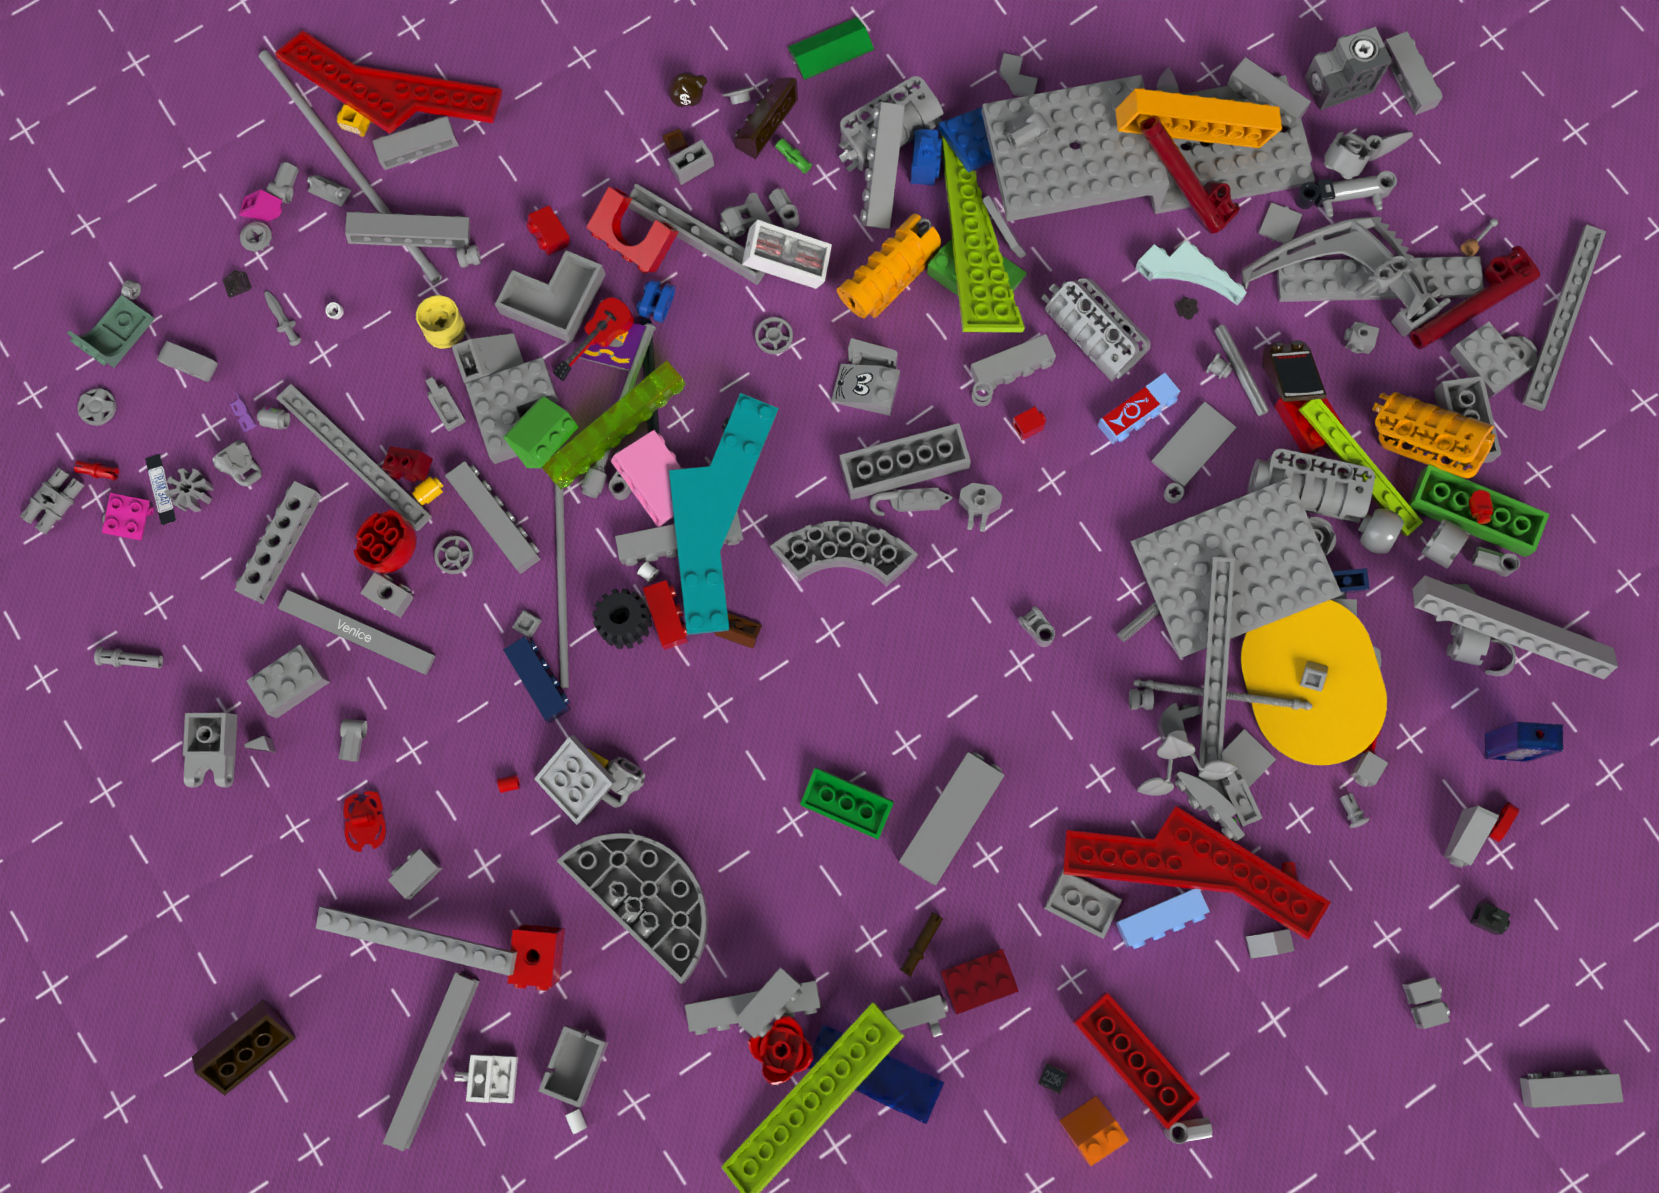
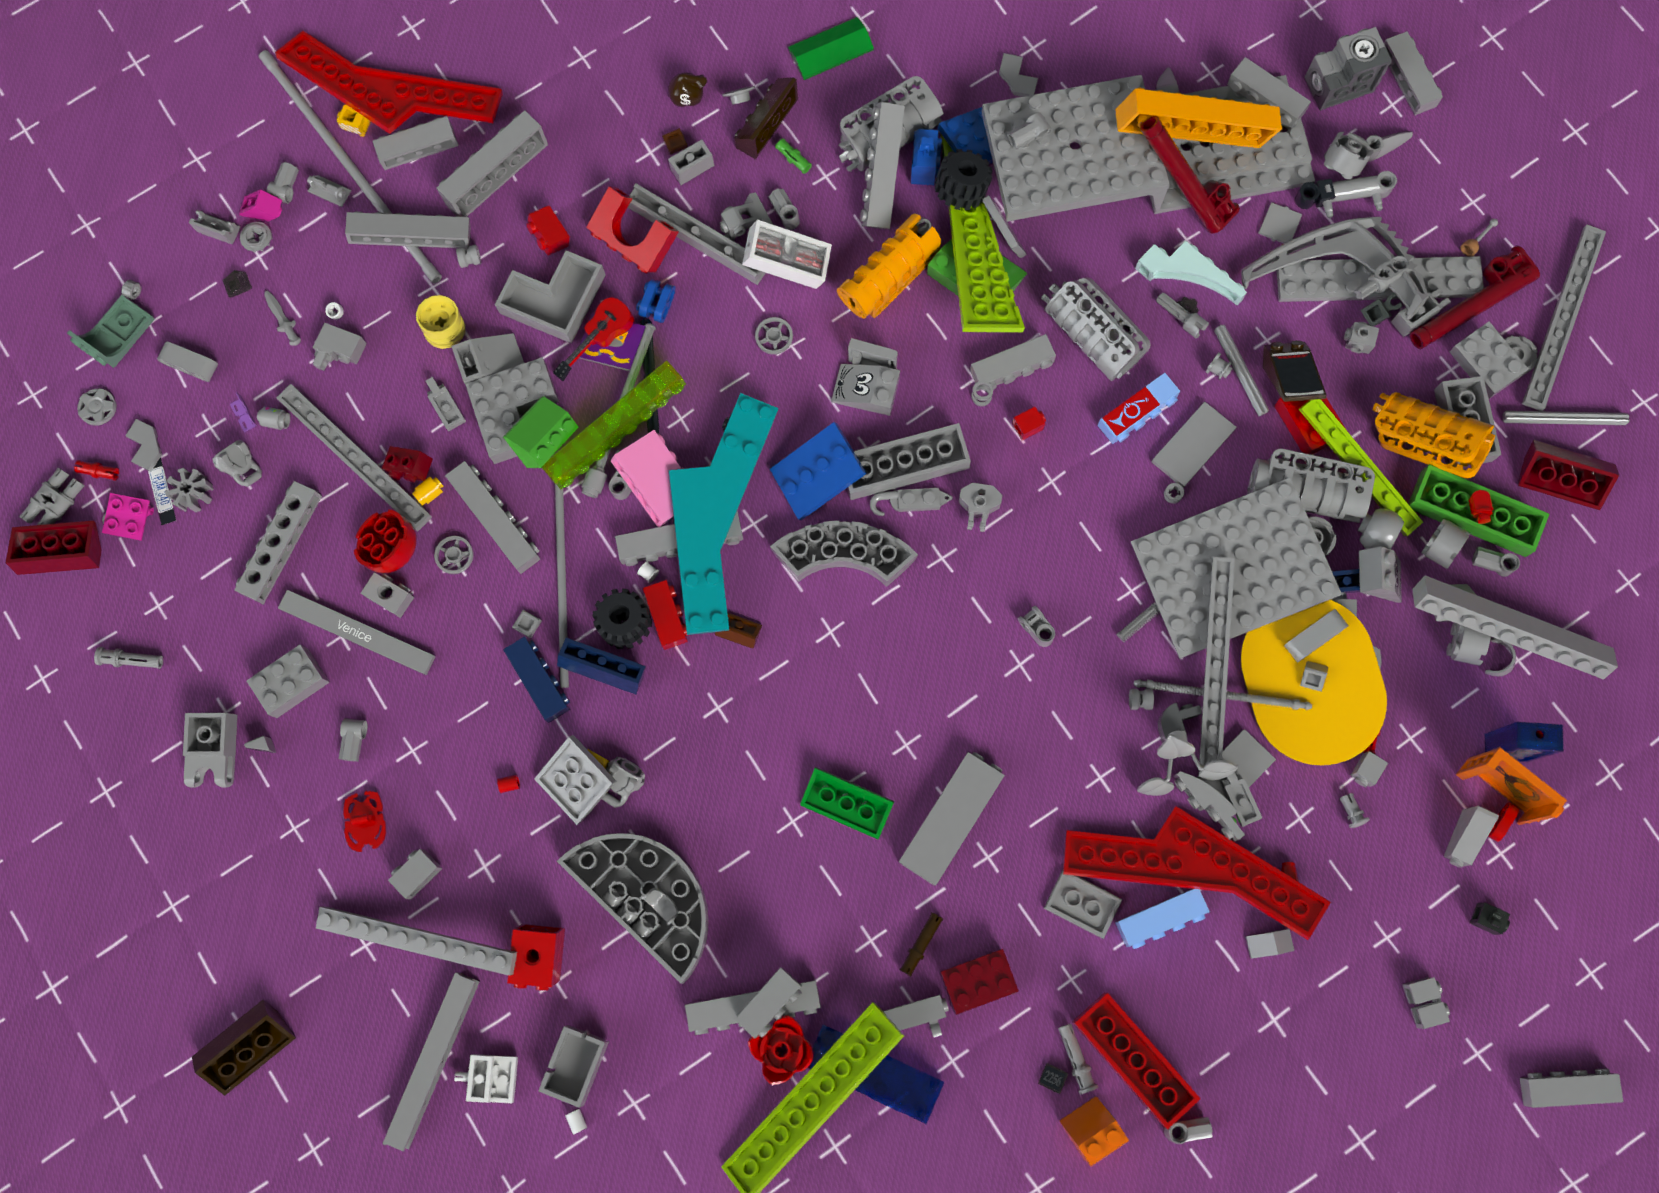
(54, 548): none -> dark red slope
(149, 452): none -> light grey tile
(215, 227): none -> light grey hinge
(337, 345): none -> light grey hinge
(492, 165): none -> light grey brick
(601, 666): none -> dark blue brick
(662, 904): none -> light grey helmet
(817, 471): none -> blue plate
(963, 179): none -> black wheel
(1080, 1068): none -> light grey pin
(1191, 322): none -> light grey piece
(1316, 635): none -> light grey beam
(1379, 311): none -> pearl dark grey brick
(1380, 573): none -> light grey slope
(1516, 784): none -> orange panel
(1546, 417): none -> light grey axle
(1567, 475): none -> dark red slope

